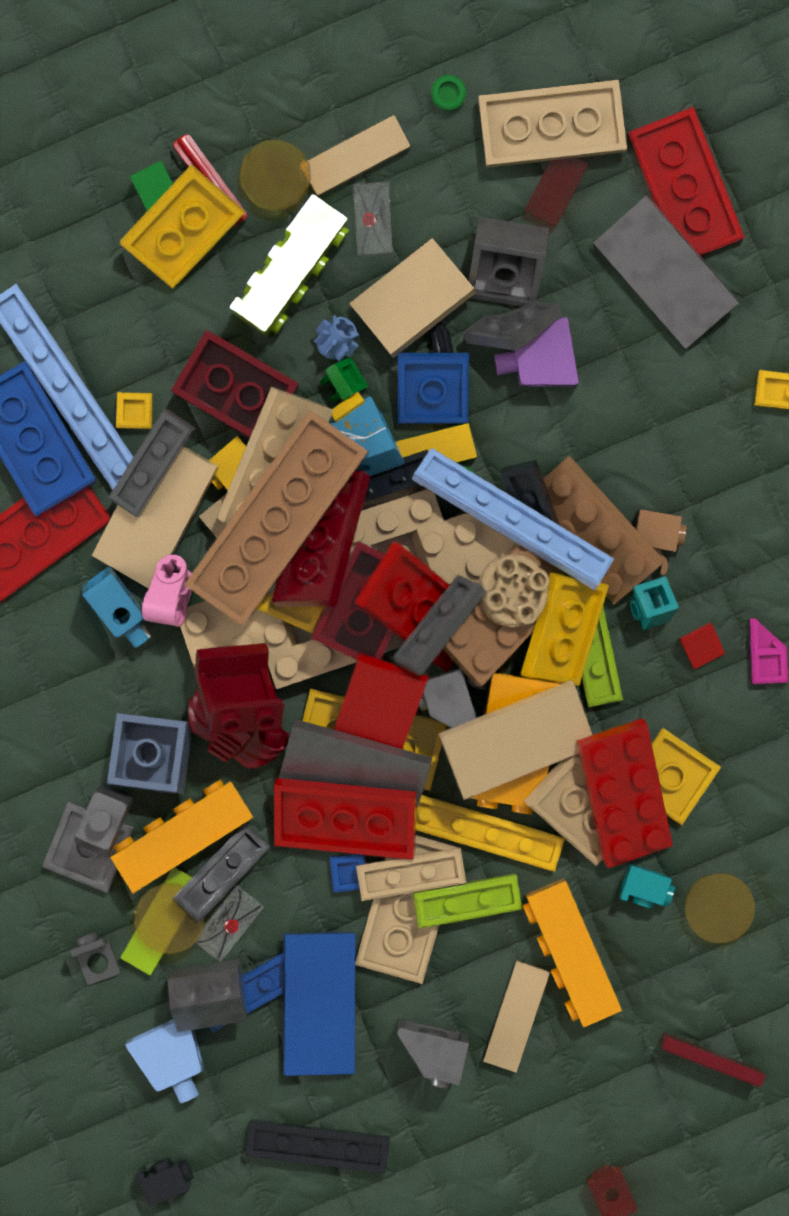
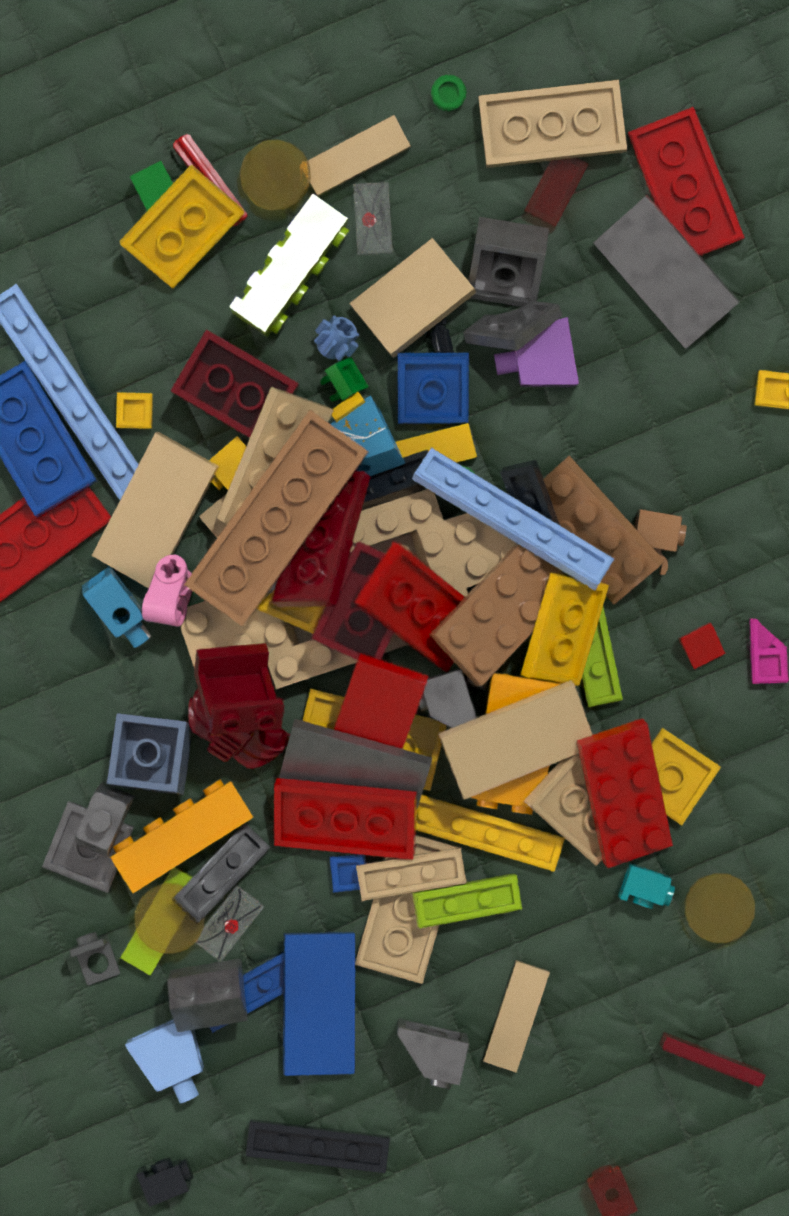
(152, 463): dark grey tile -> none
(439, 624): dark grey tile -> none
(514, 590): tan tile -> none
(573, 953): light orange brick -> none
(648, 605): teal brick -> none

